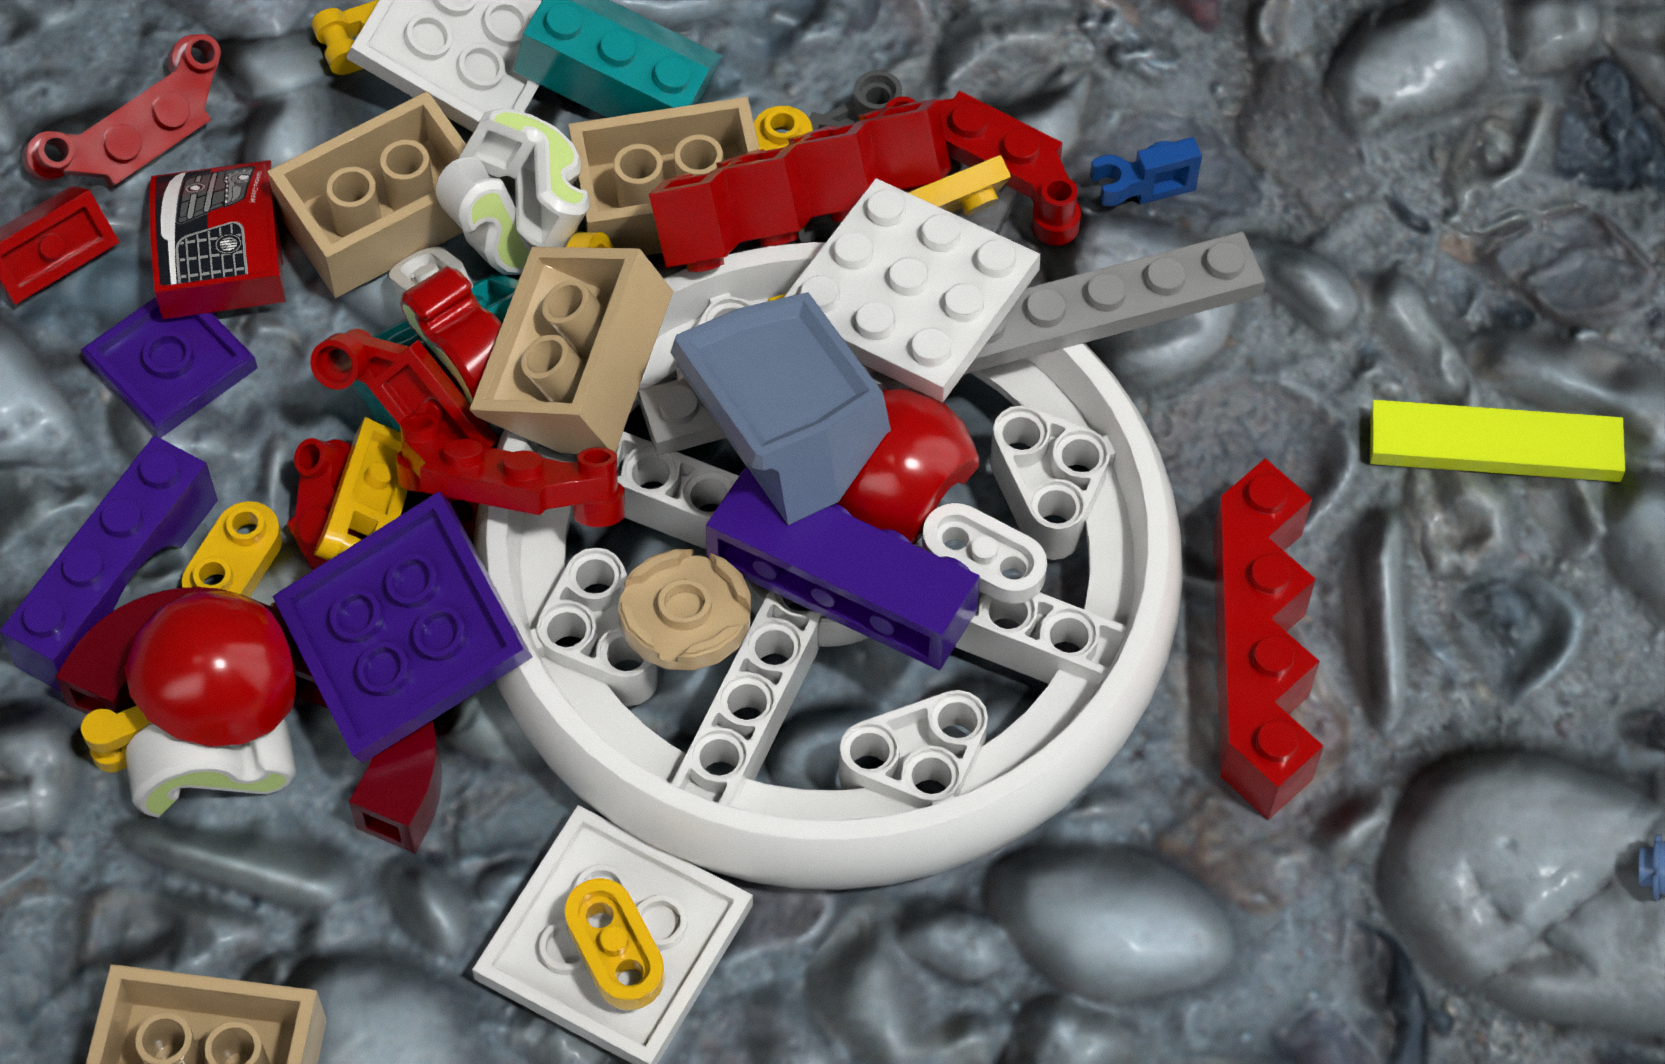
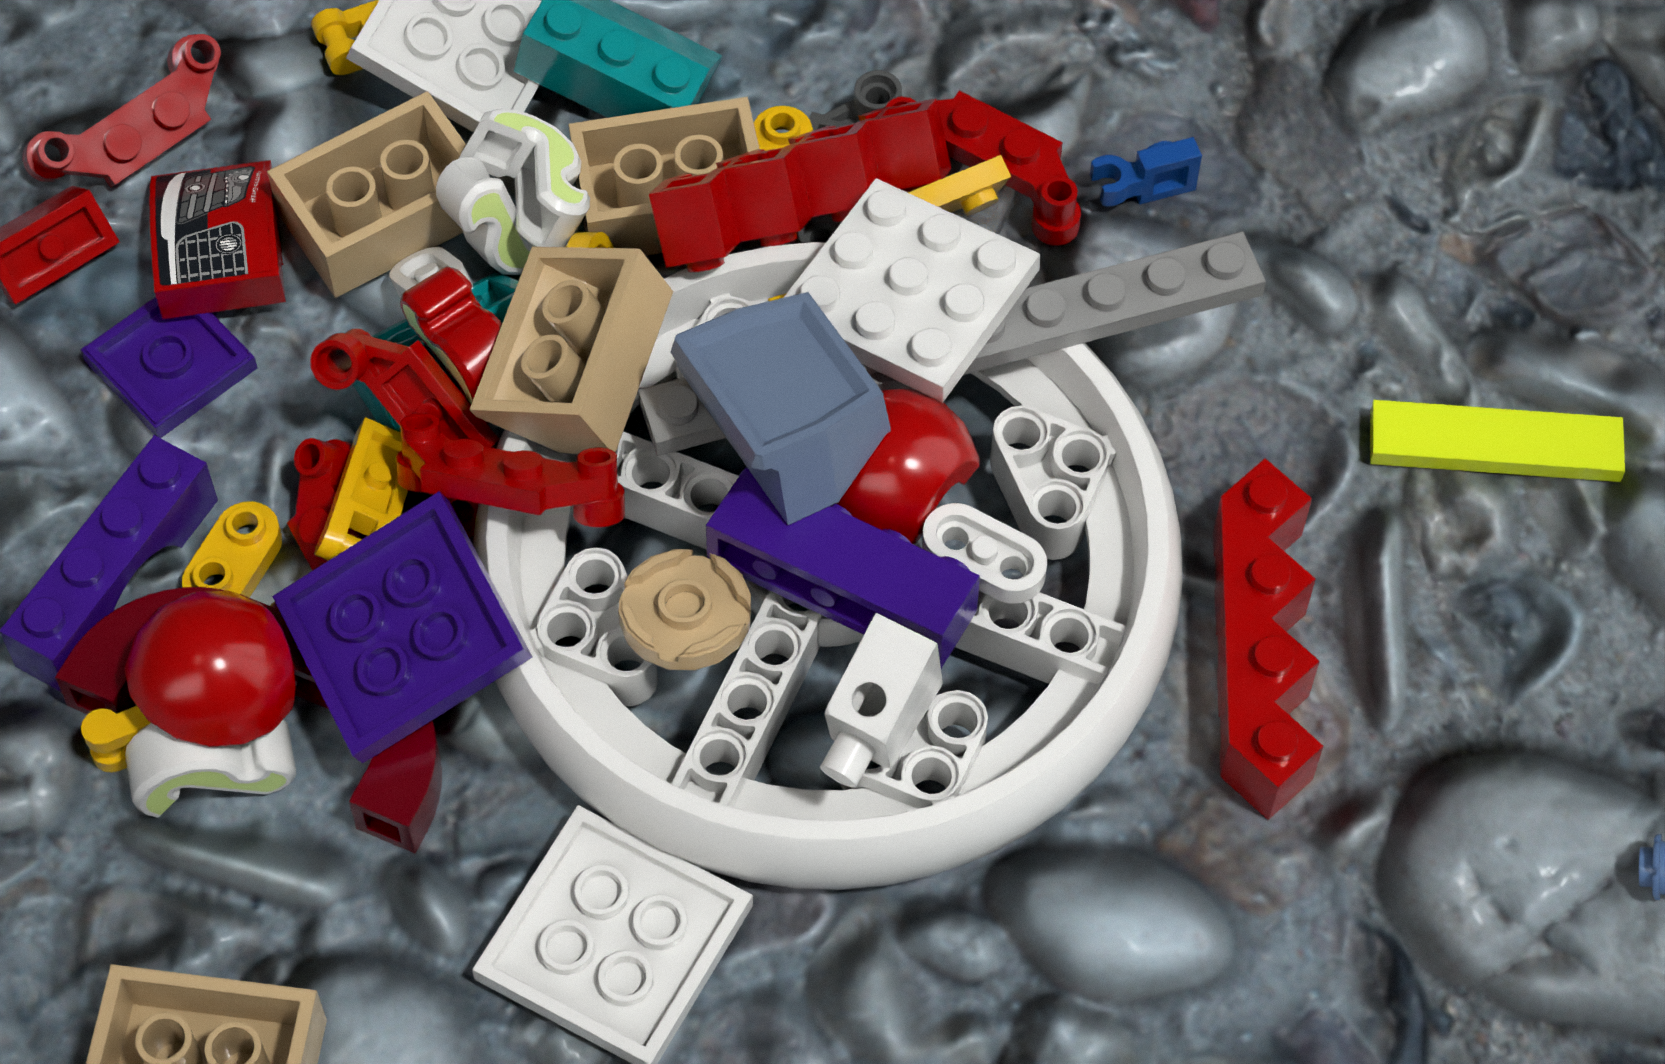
(617, 947): yellow plate -> none
(894, 682): none -> white torso

